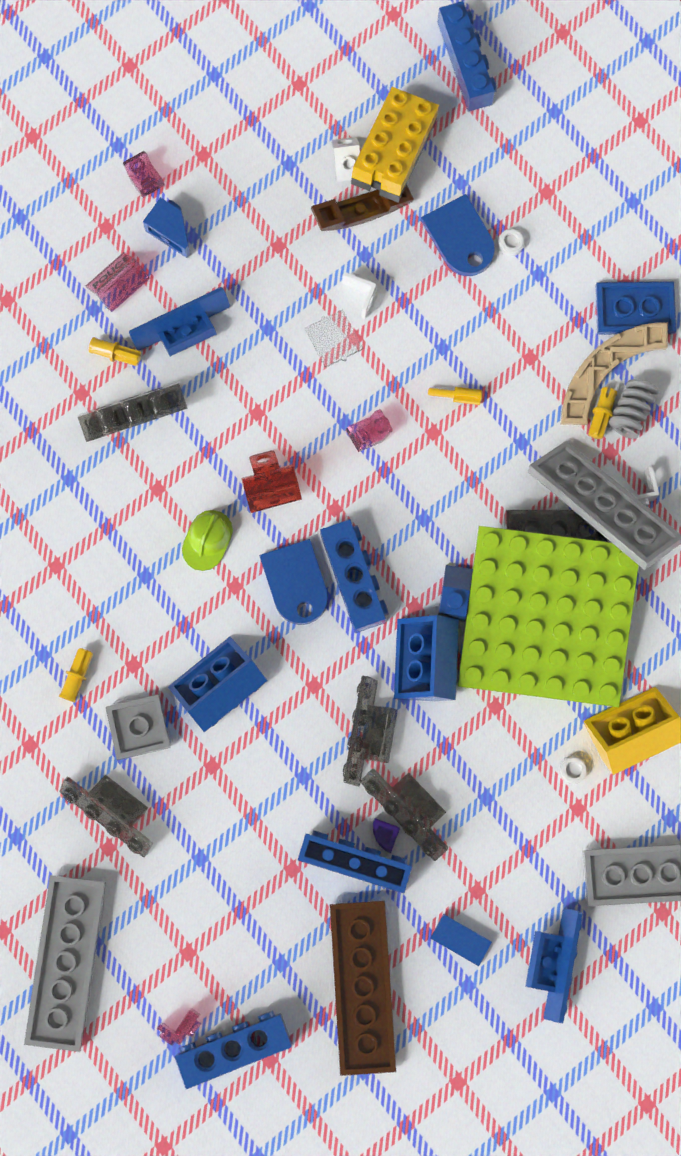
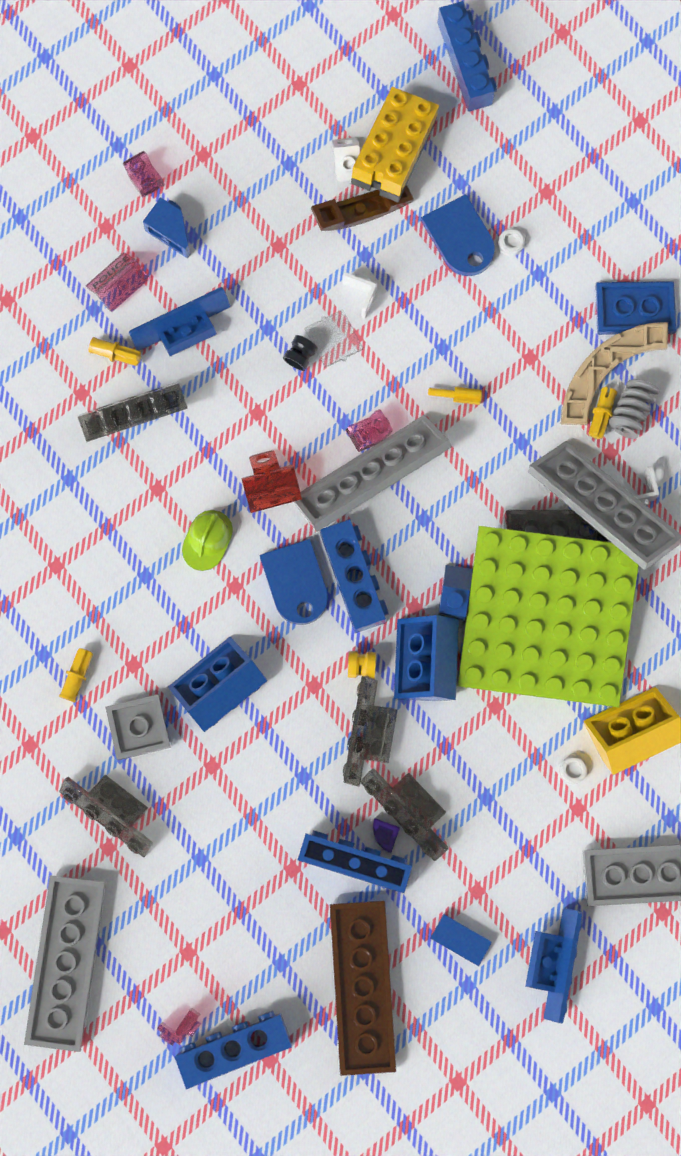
(300, 352): none -> black wheel
(361, 664): none -> yellow wheel
(371, 472): none -> light grey plate

